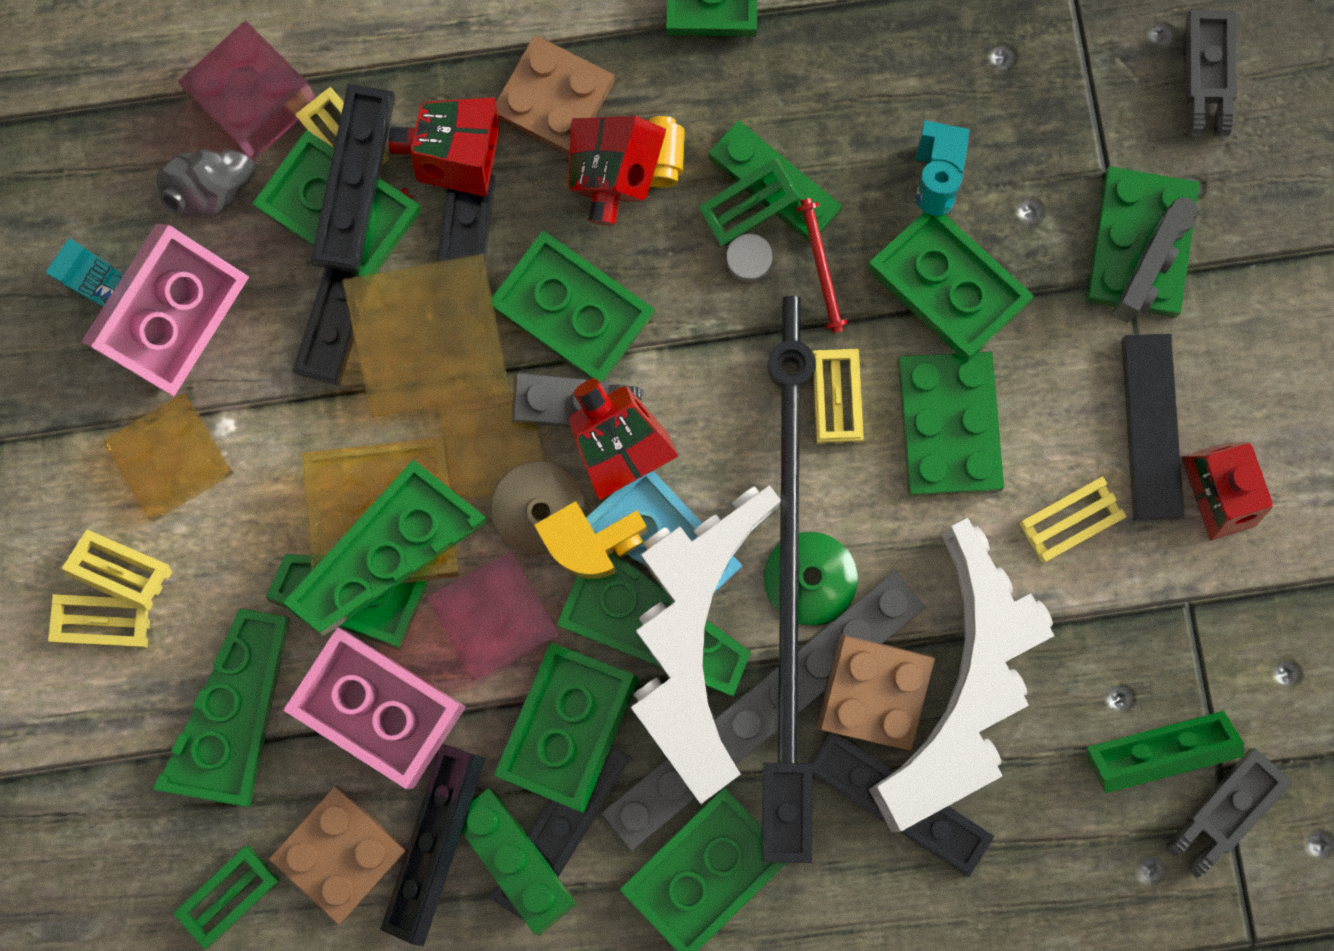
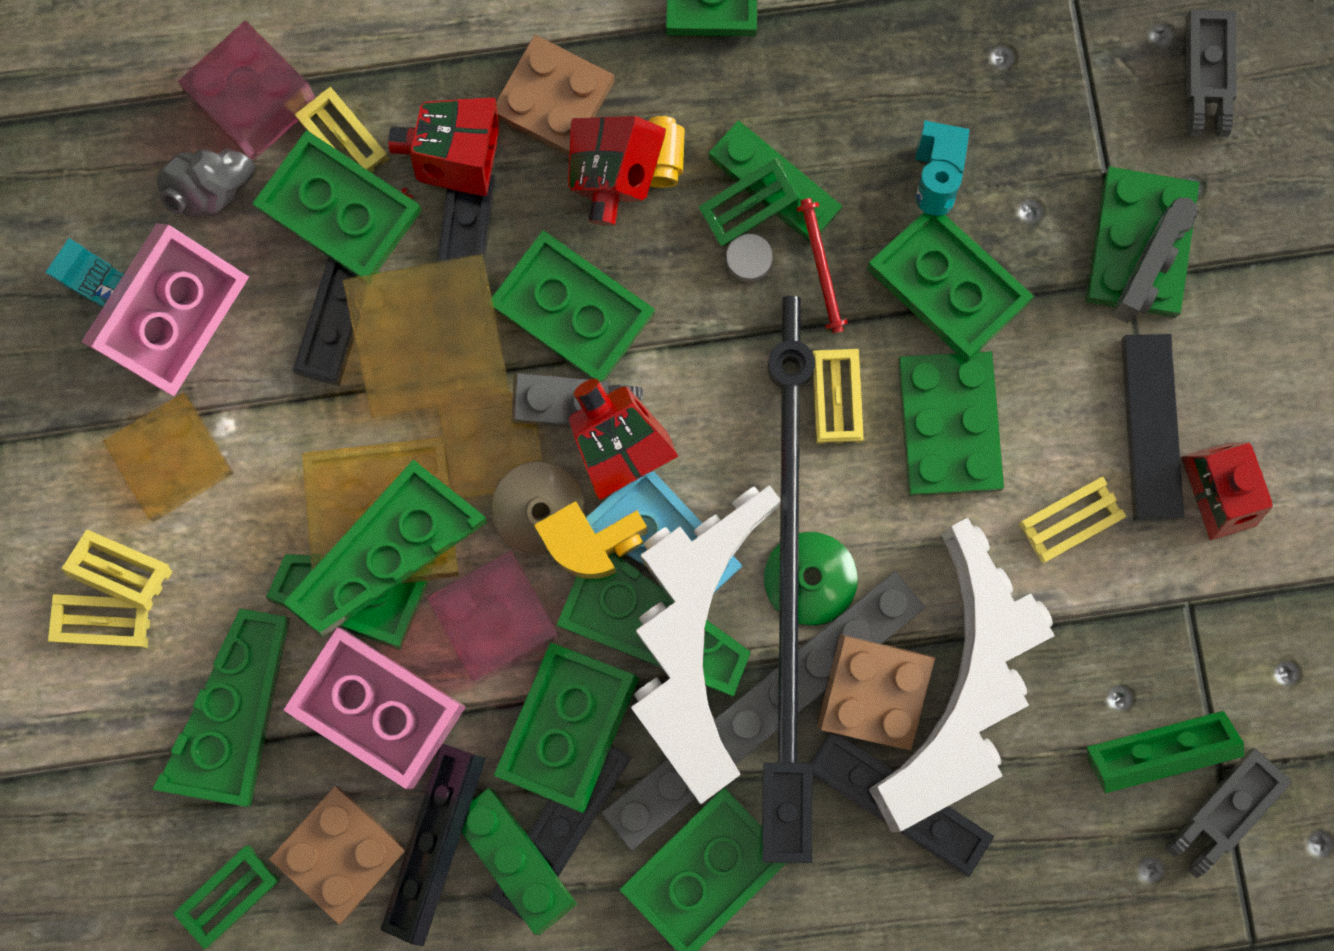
(353, 178): black tile -> none

